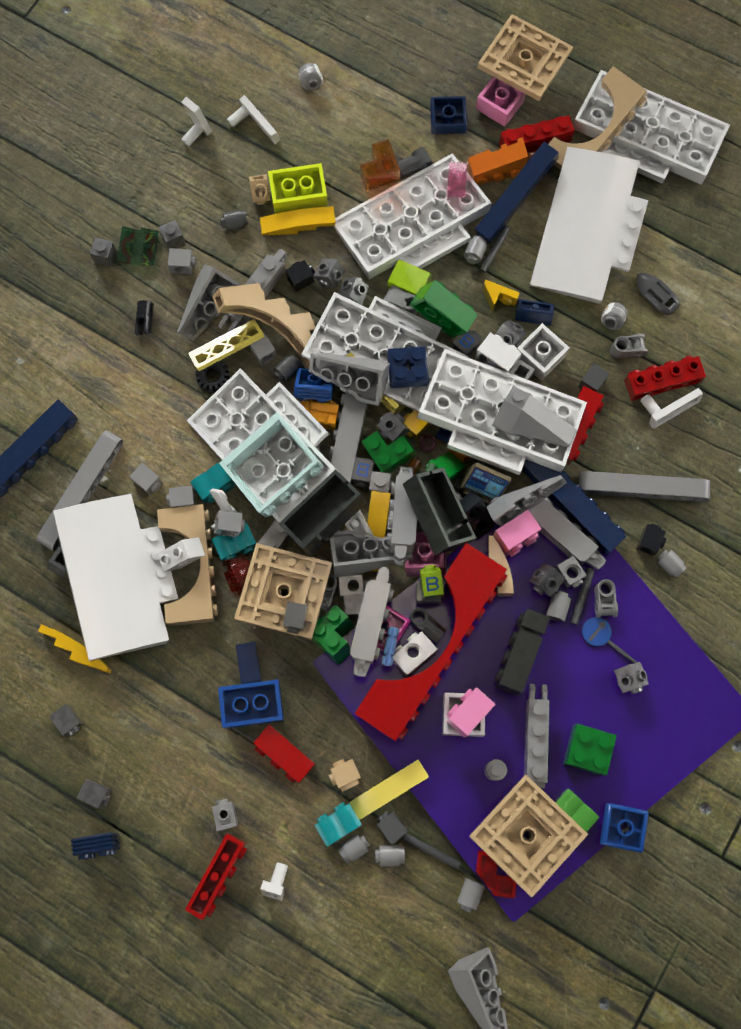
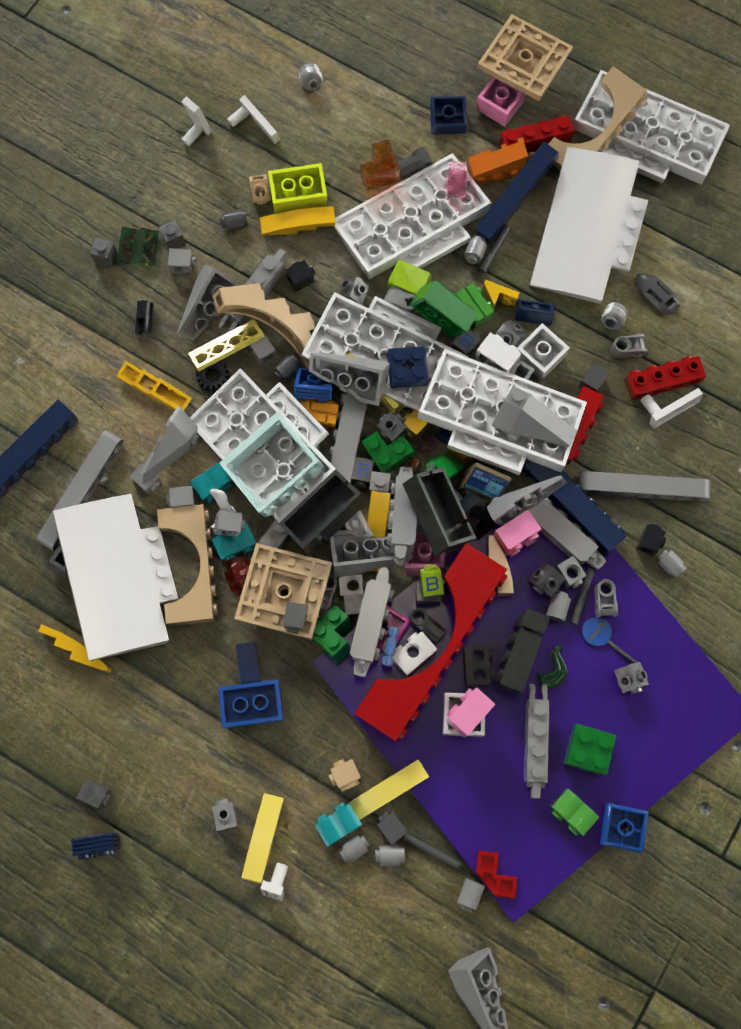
(66, 721): flat silver brick -> none
(153, 387): none -> yellow slope
(176, 442): none -> light grey wedge
(181, 554): white brick -> none
(214, 878): red brick -> none
(262, 838): none -> light yellow slope
(283, 754): red brick -> none
(329, 273): flat silver brick -> none
(472, 666): none -> black brick
(474, 297): none -> bright green brick
(495, 770): light grey brick -> none
(550, 839): tan piece -> none
(560, 672): none -> dark green piece

